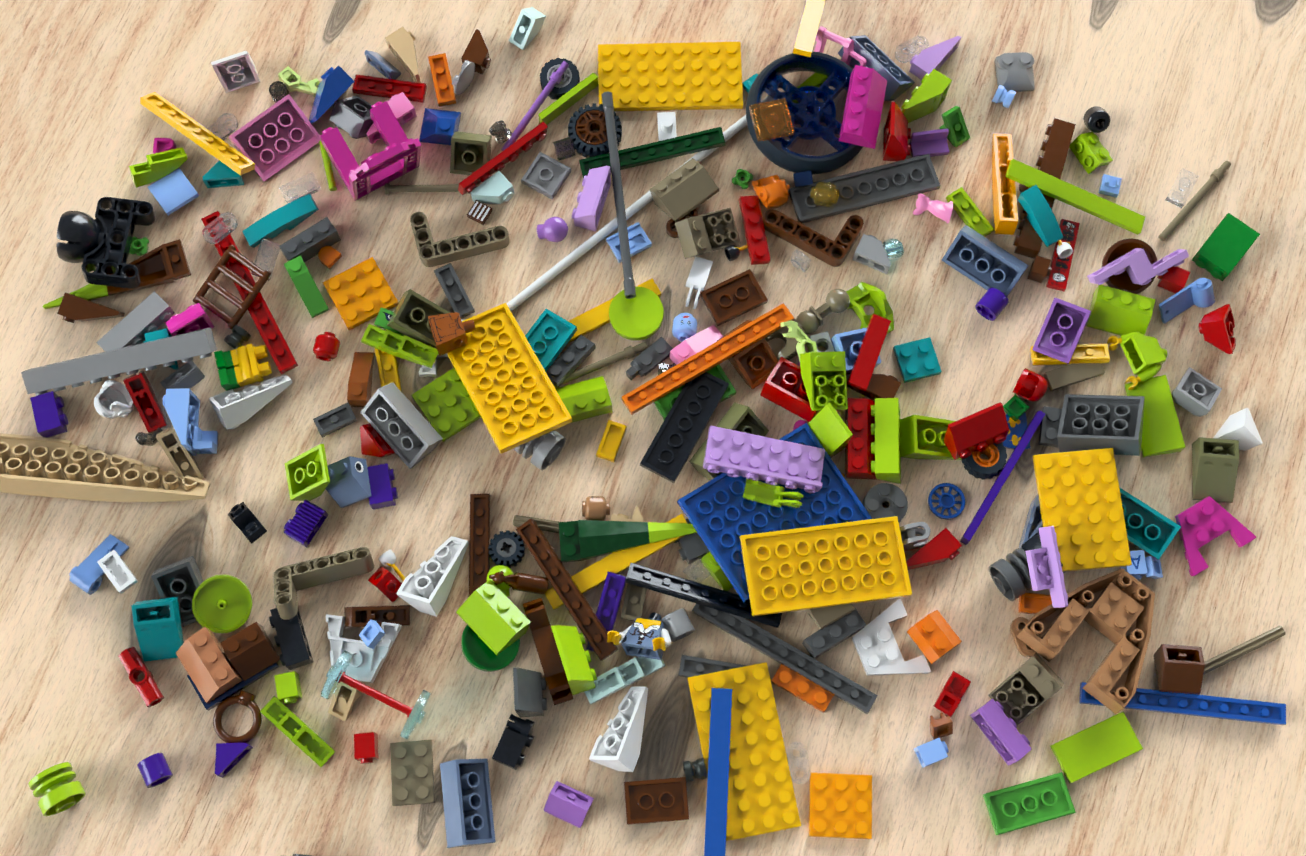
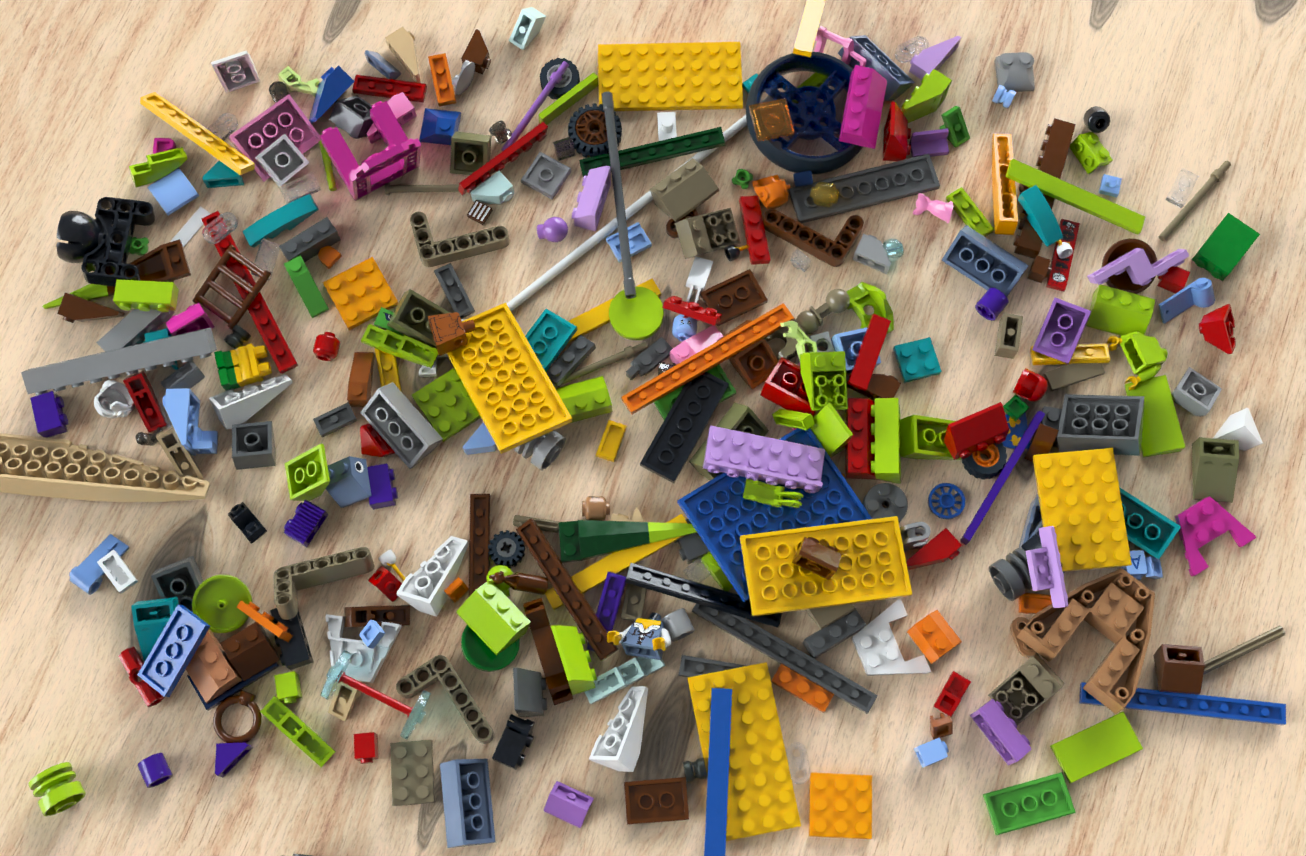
(146, 295): none -> lime brick
(173, 650): none -> plate
(191, 226): none -> white sticker
(253, 445): none -> dark grey slope
(265, 620): none -> orange plate
(282, 160): none -> white brick
(453, 692): none -> dark tan beam
(456, 589): none -> orange tile
(480, 442): none -> light blue slope
(692, 310): none -> red plate
(793, 419): none -> lime piece
(817, 558): none -> reddish brown slope
(1008, 335): none -> dark tan brick
(1041, 442): none -> reddish brown slope

